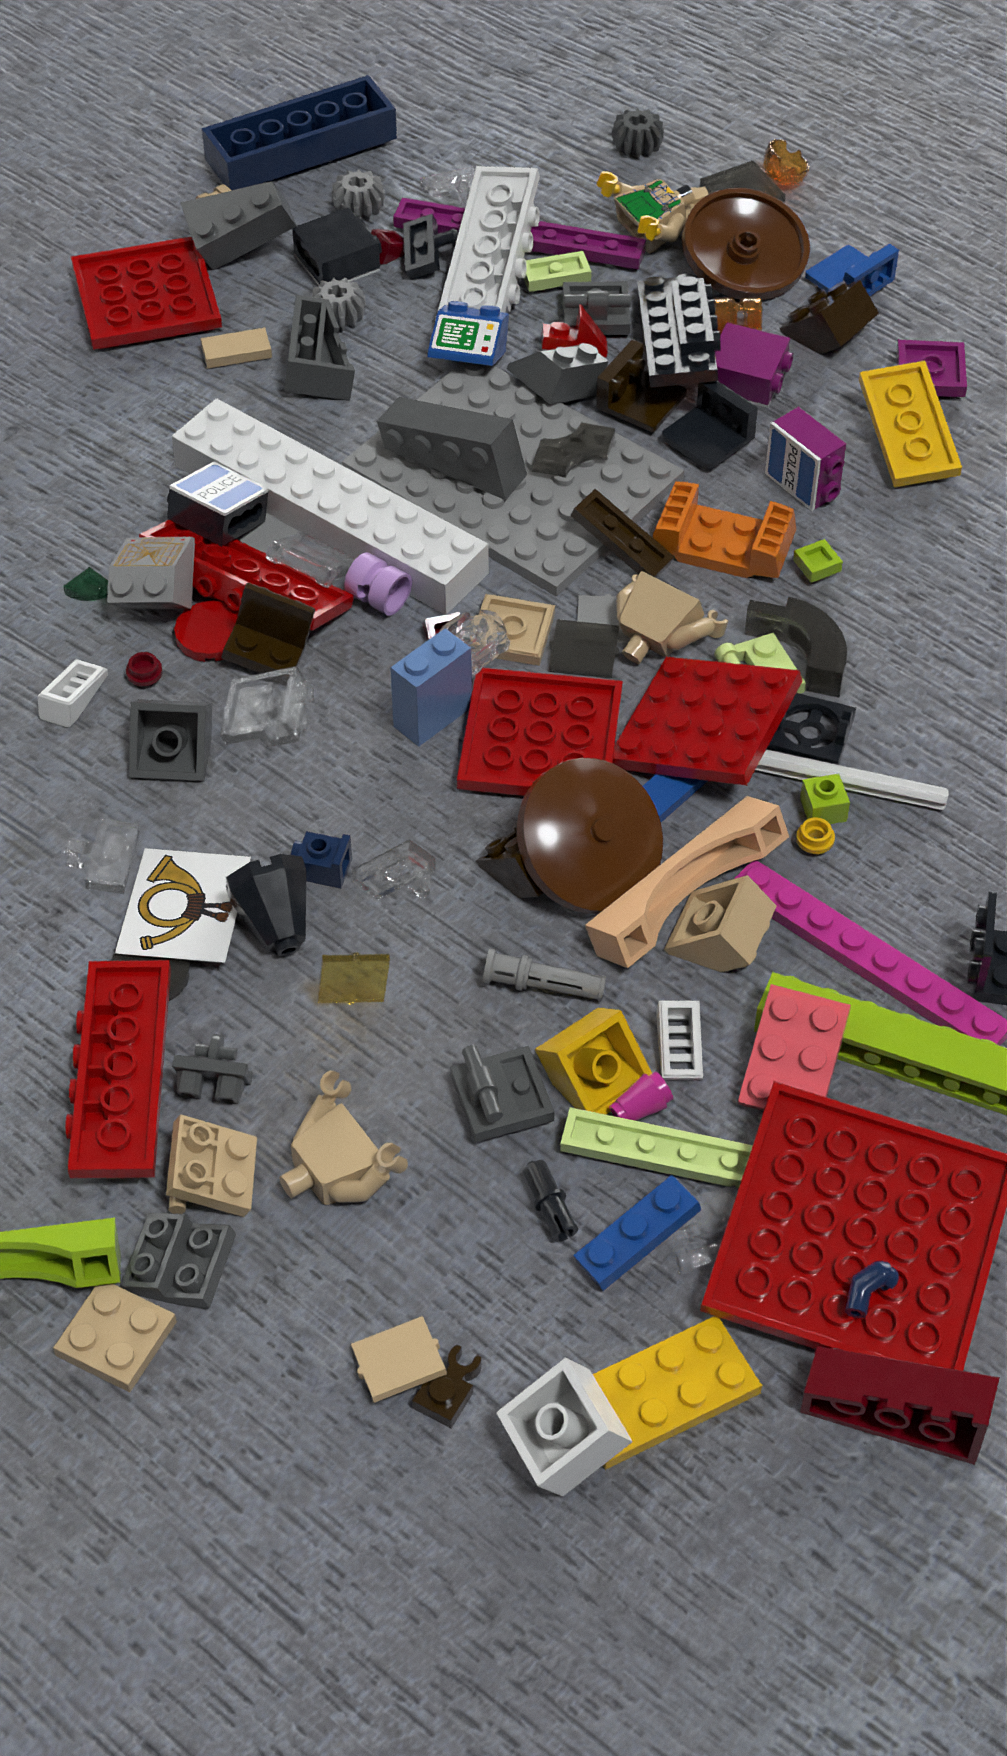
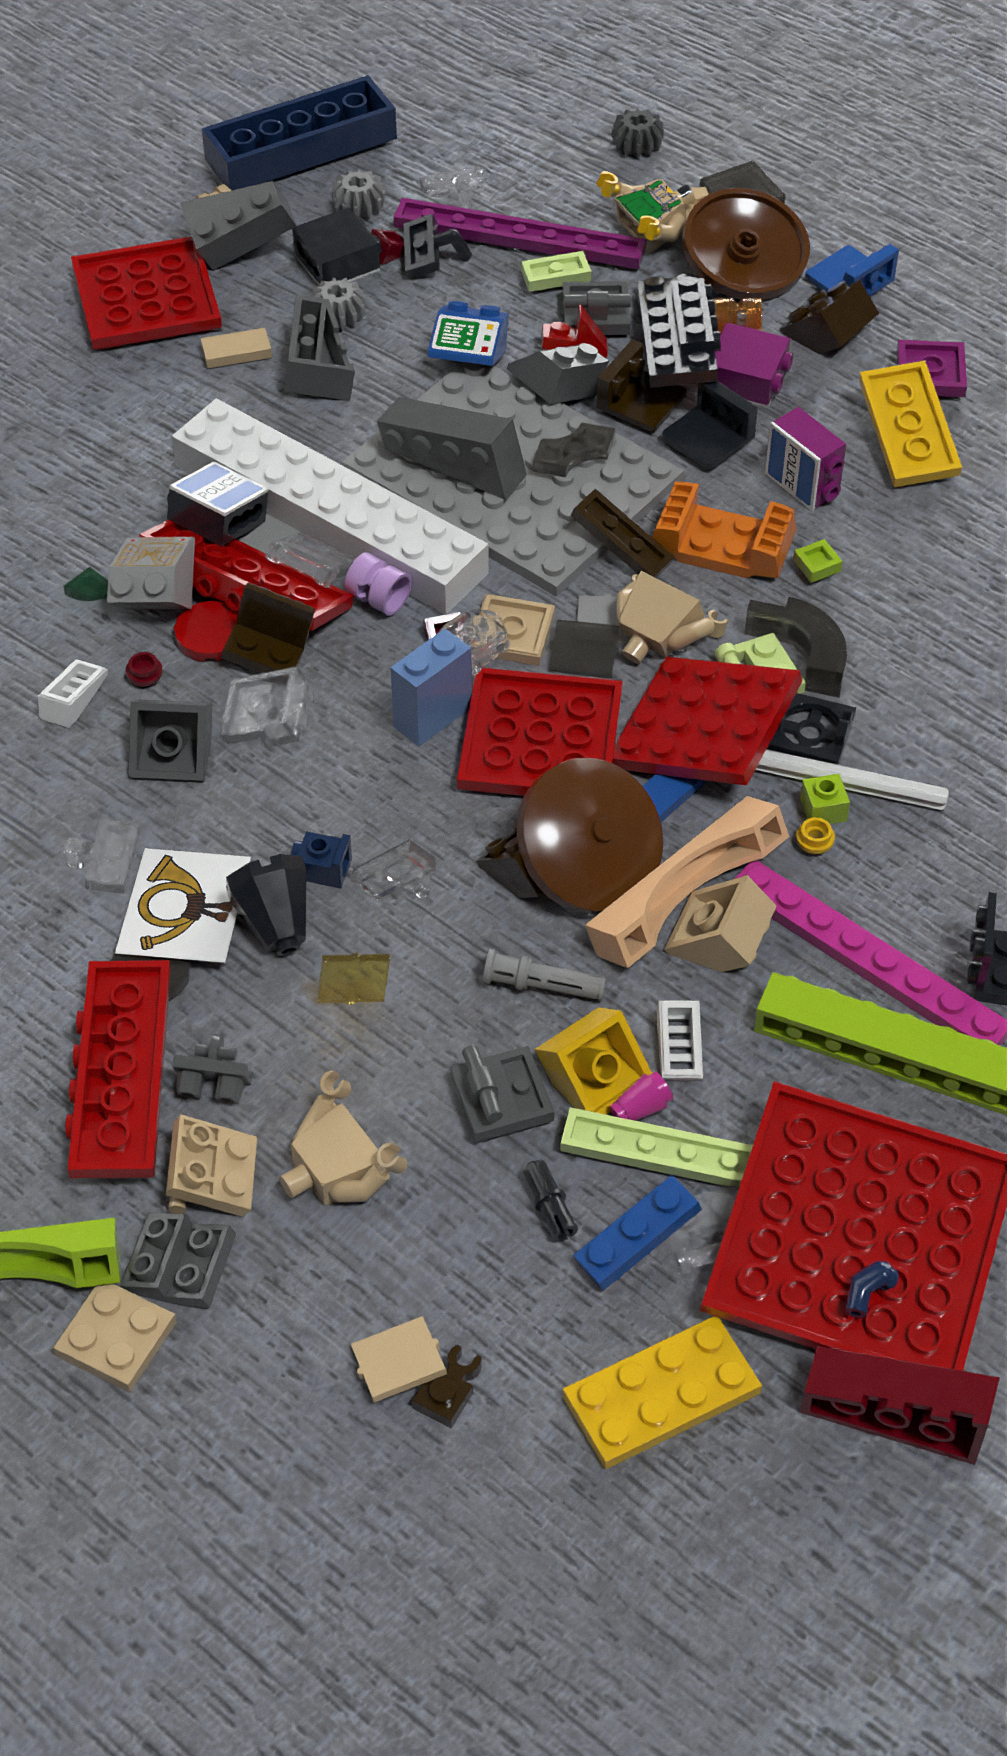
(493, 238): white plate -> none
(564, 1427): white brick -> none
(783, 165): clear orange hair -> none
(794, 1045): coral plate -> none

